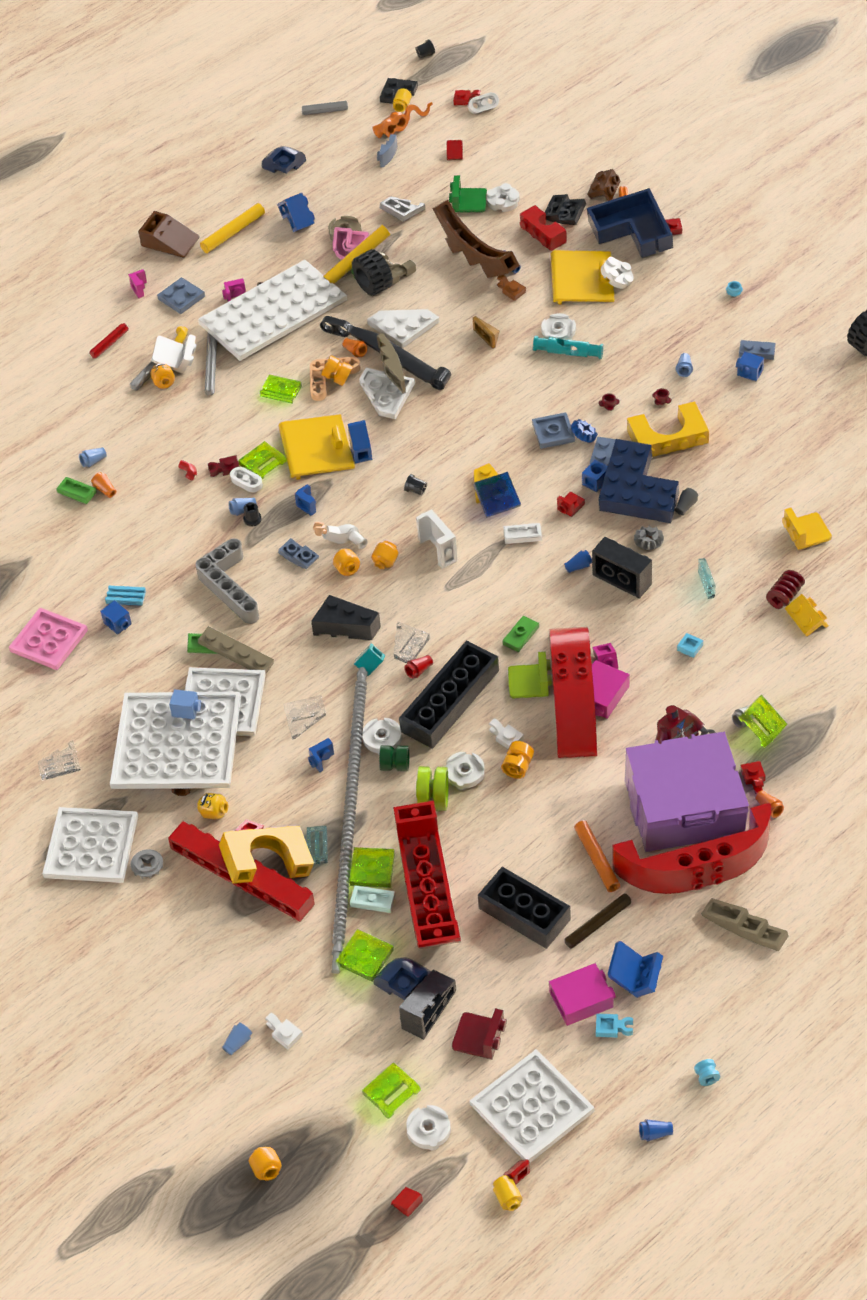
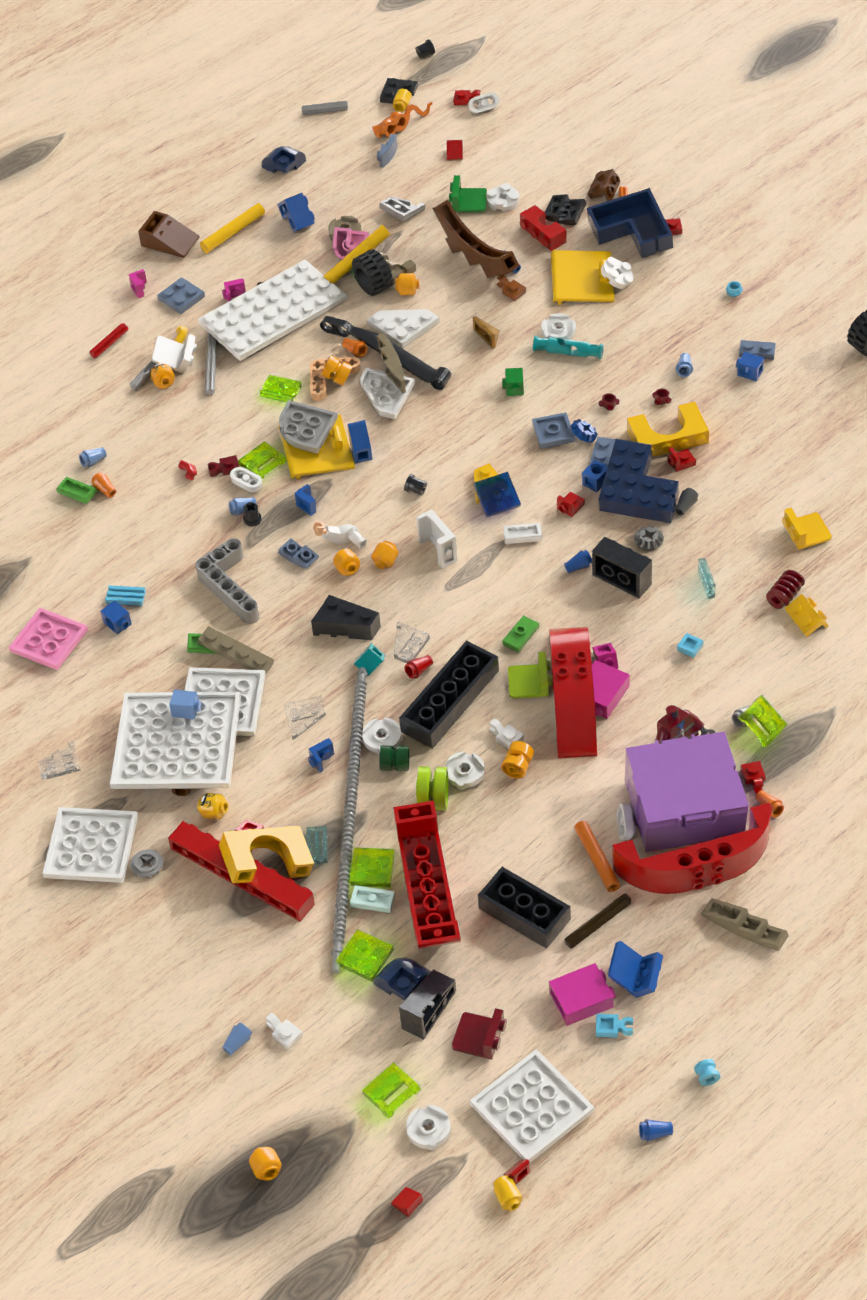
(306, 425): none -> light grey plate
(406, 284): none -> light orange head
(513, 381): none -> green brick
(625, 822): none -> white plate
(681, 460): none -> red bracket

